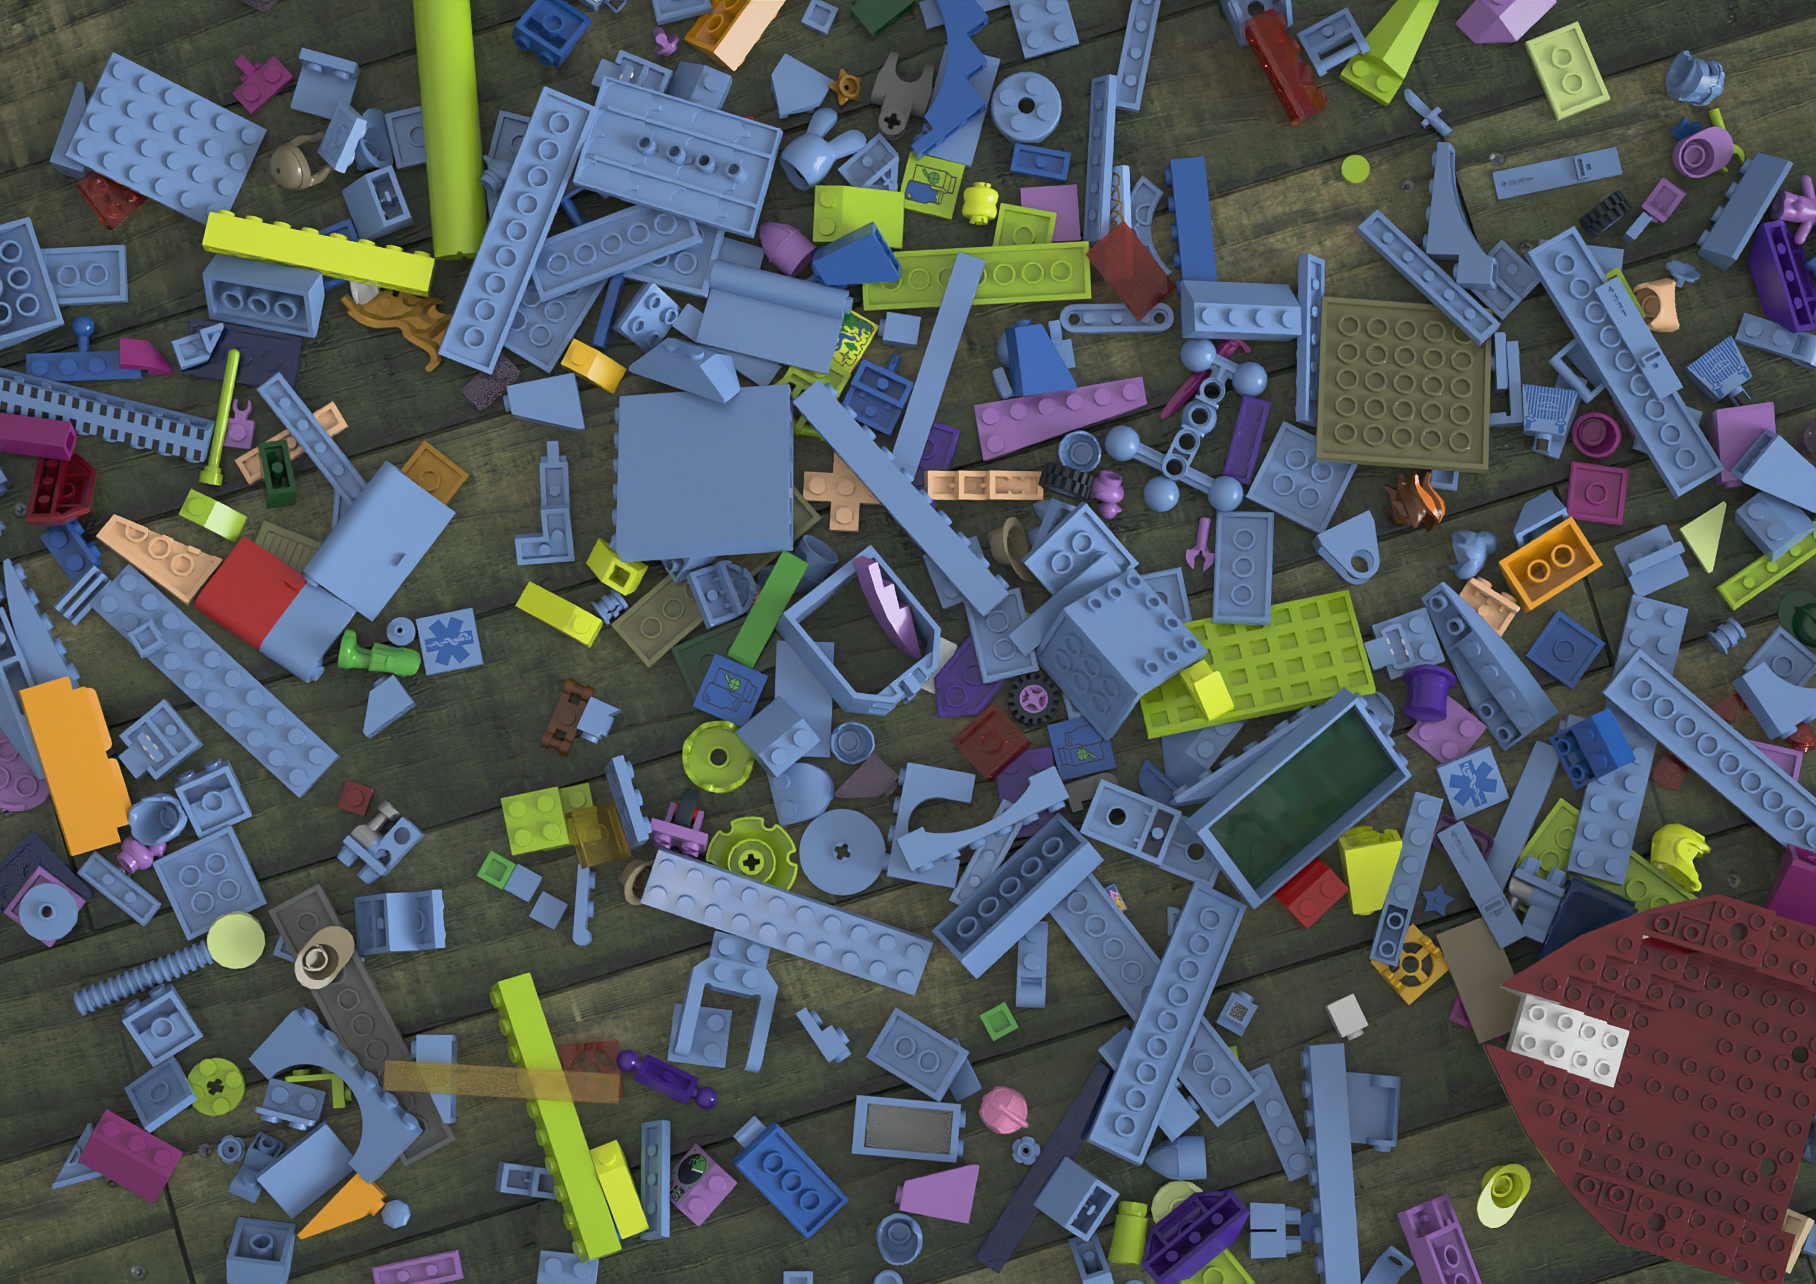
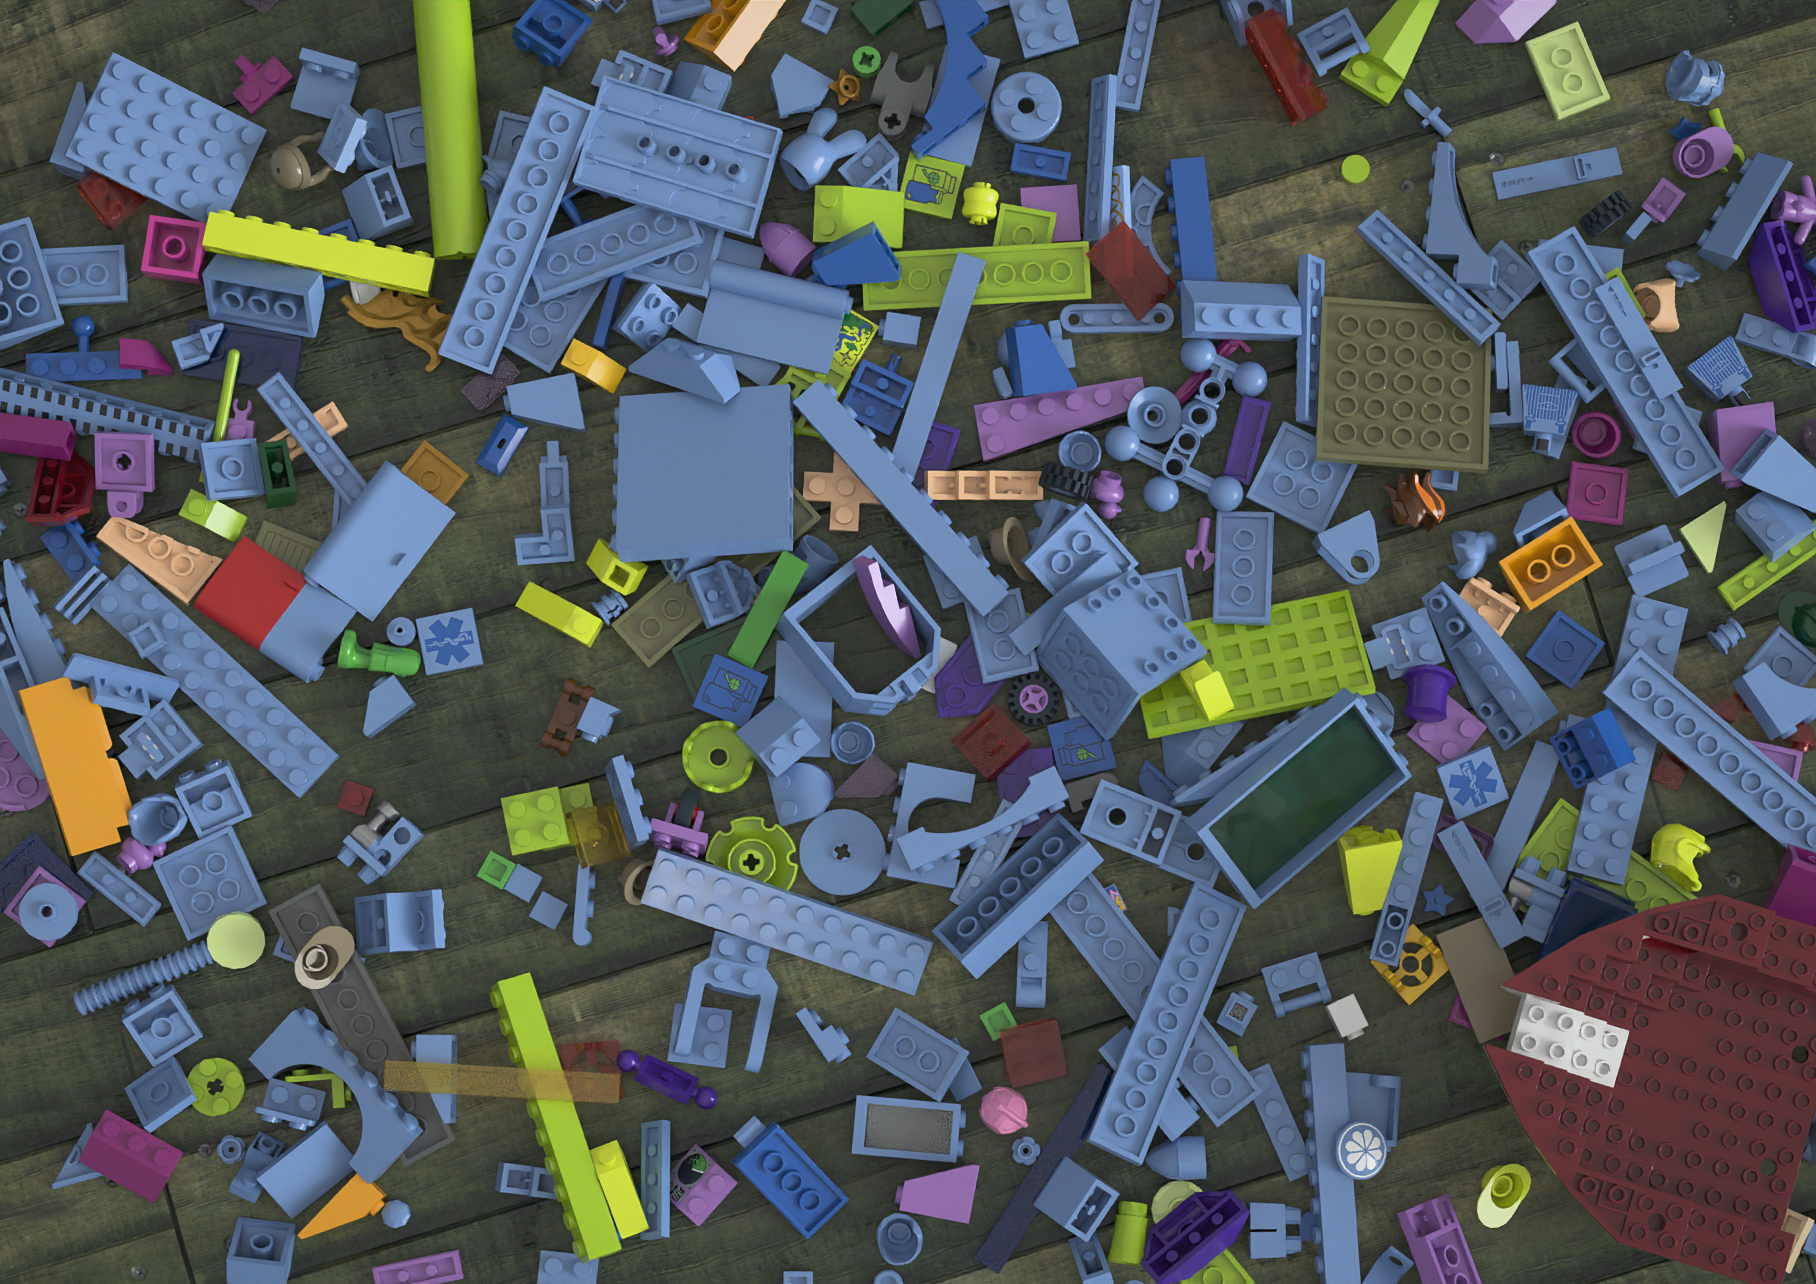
(120, 685): none -> medium blue bracket
(123, 483): none -> medium lavender plate
(175, 250): none -> dark pink brick
(231, 469): none -> medium blue plate
(497, 459): none -> blue piece
(868, 68): none -> bright green wheel
(1033, 1052): none -> clear red plate
(1166, 411): none -> medium blue dish
(1292, 975): none -> medium blue plate
(1310, 893): red slope -> none
(1360, 1150): none -> dish

